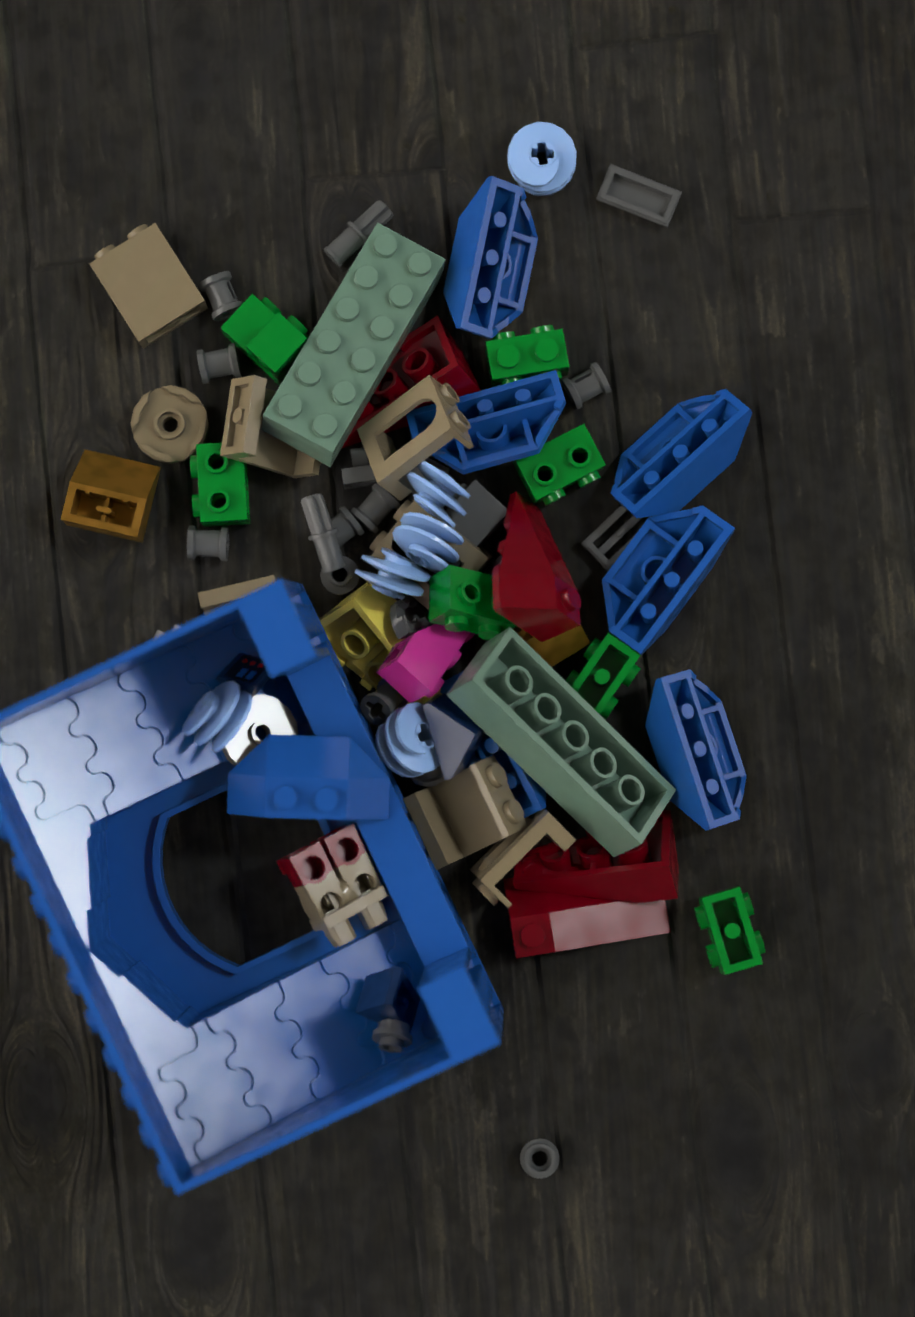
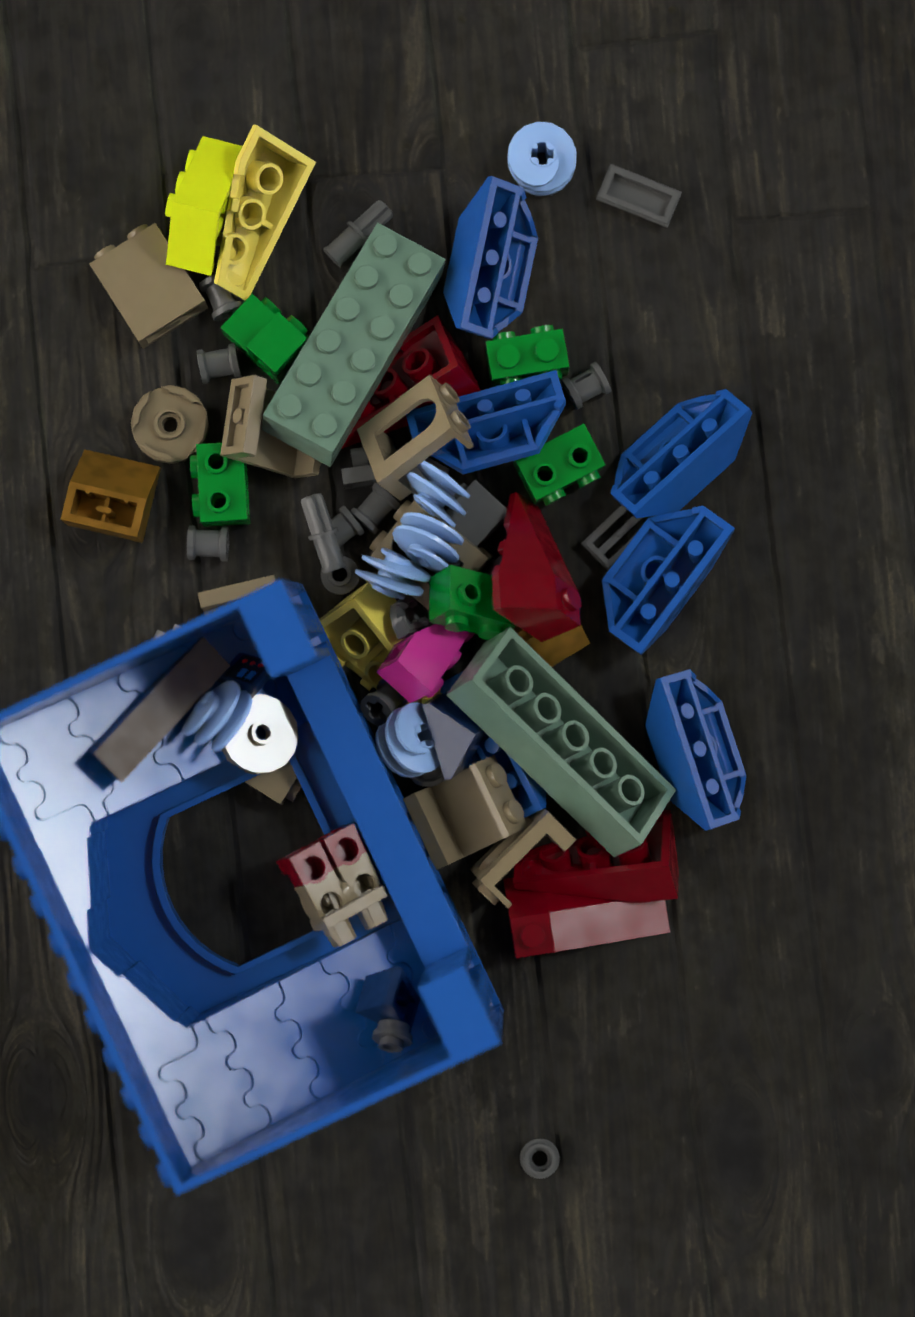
(159, 709): none -> dark brown slope
(200, 205): none -> neon yellow wedge
(261, 198): none -> light yellow wedge
(308, 780): blue wedge -> none
(607, 667): green brick -> none
(730, 930): green brick -> none

